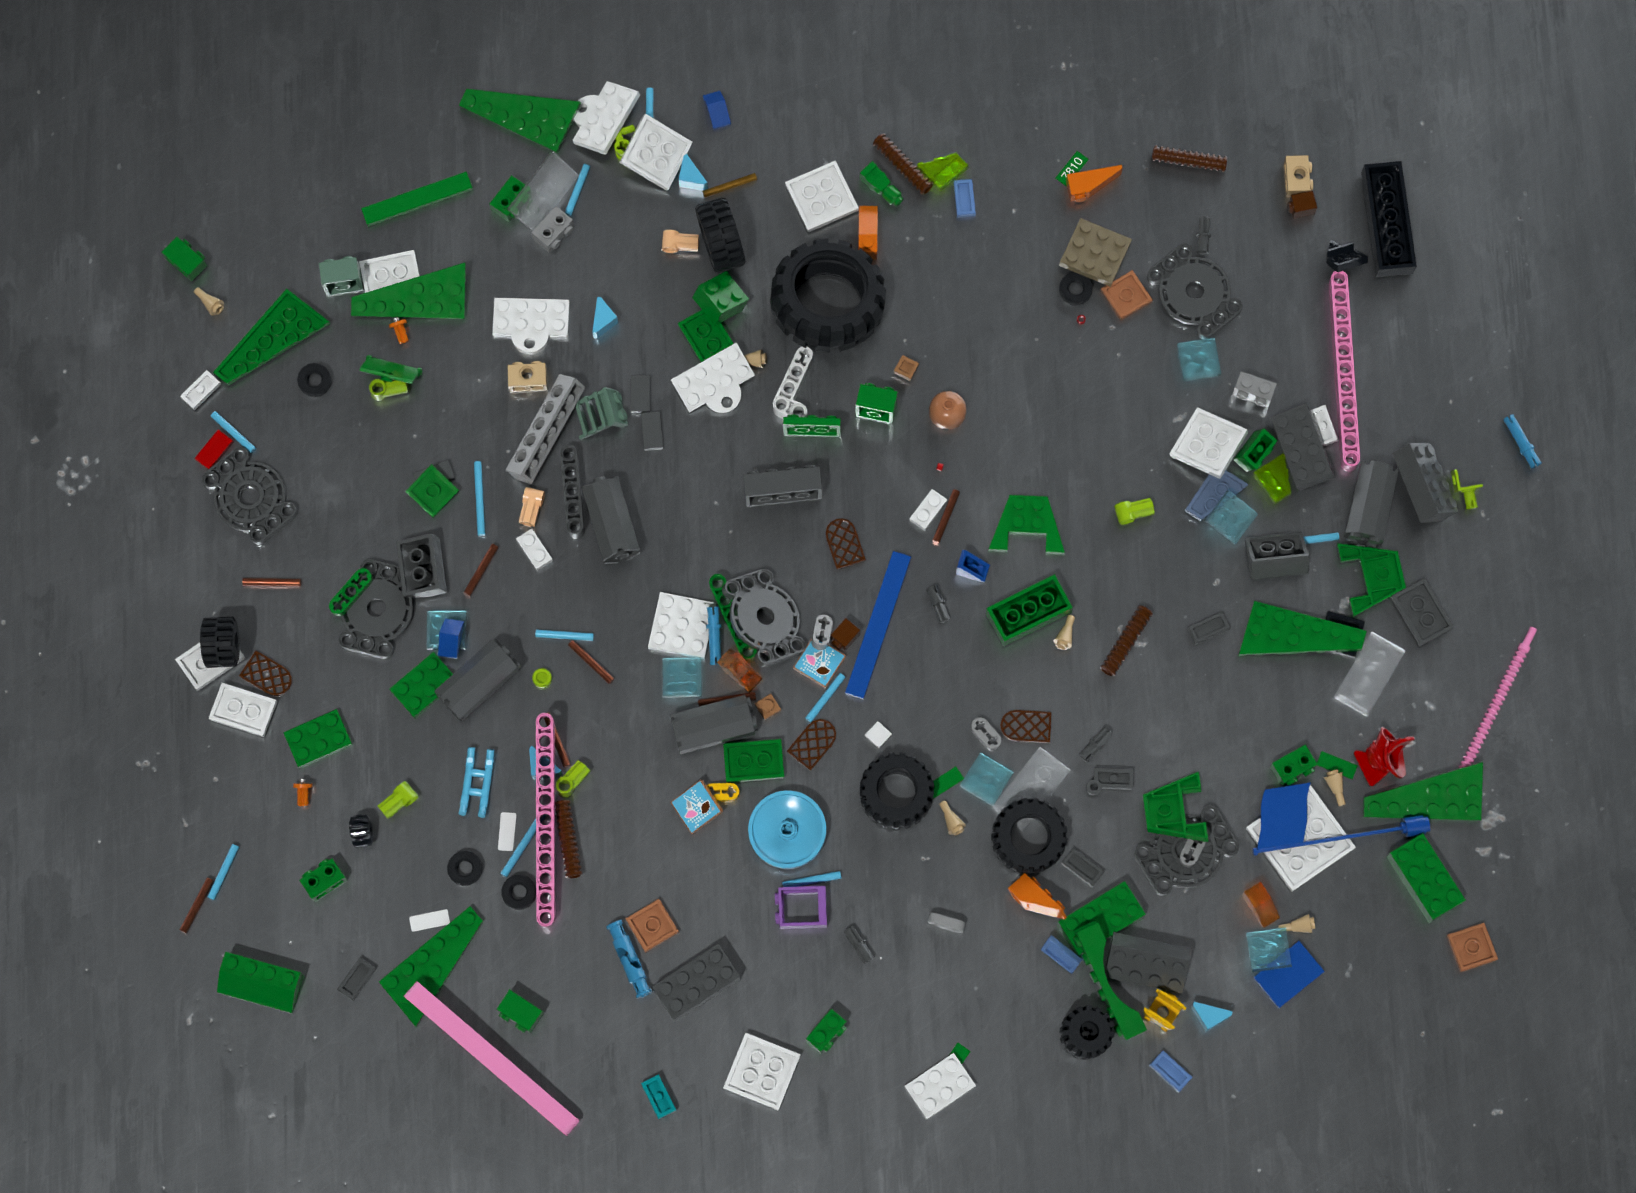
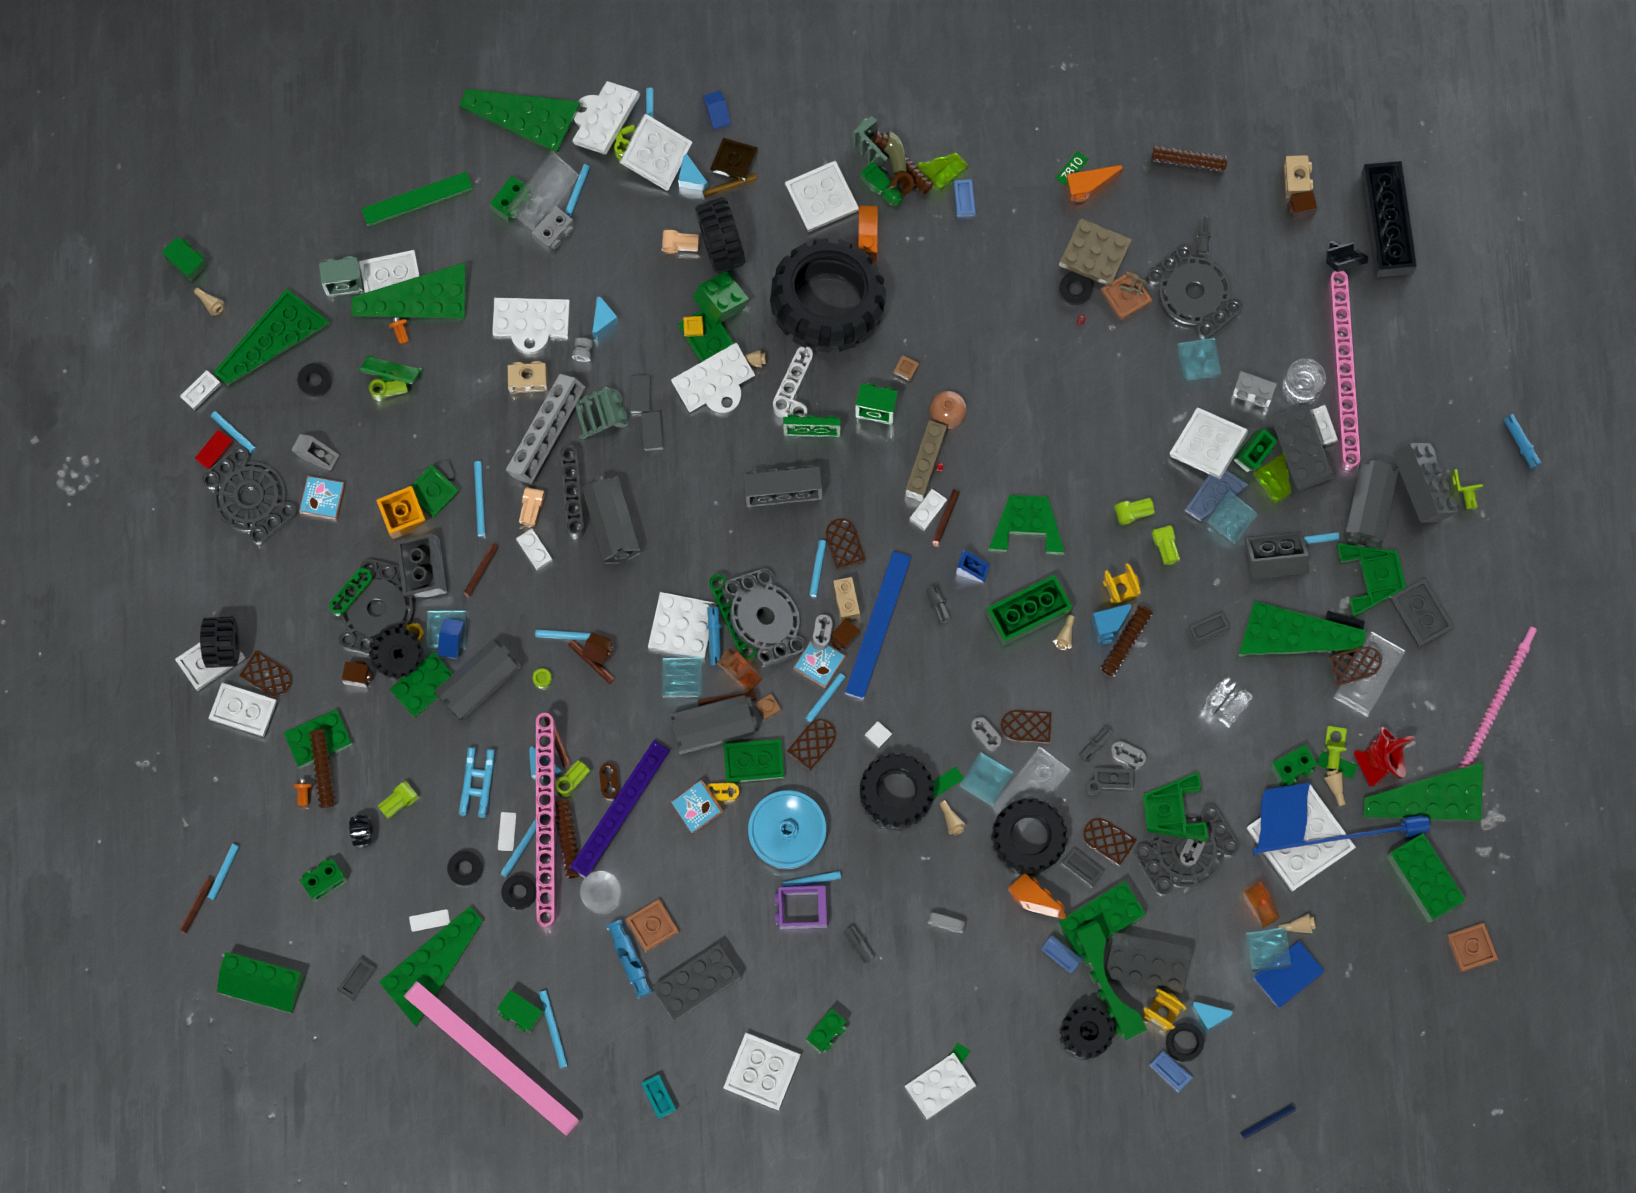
(270, 582): copper bar -> none
(315, 452): none -> light grey slope
(322, 497): none -> tile
(322, 768): none -> reddish brown piece
(357, 674): none -> reddish brown brick
(391, 640): none -> black wheel
(401, 512): none -> light orange slope
(416, 629): none -> yellow tile
(553, 1029): none -> medium azure bar
(582, 349): none -> light grey wheel
(598, 648): none -> reddish brown brick
(599, 881): none -> clear wheel
(604, 782): none -> reddish brown beam
(619, 809): none -> dark purple tile
(693, 326): none -> yellow tile
(734, 159): none -> dark brown tile
(817, 568): none -> medium azure bar
(846, 599): none -> tan brick
(862, 137): none -> sand green plate
(894, 148): none -> piece
(926, 460): none -> dark tan brick
(1107, 855): none -> reddish brown window
(1108, 623): none -> dark azure slope
(1128, 579): none -> yellow piece
(1130, 750): none -> light grey beam
(1131, 290): none -> dark tan piece
(1164, 539): none -> lime piece
(1199, 1039): none -> black tyre
(1227, 701): none -> clear wheel
(1267, 1122): none -> dark blue bar
(1310, 376): none -> clear wheel
(1335, 748): none -> lime bracket
(1356, 650): none -> reddish brown window

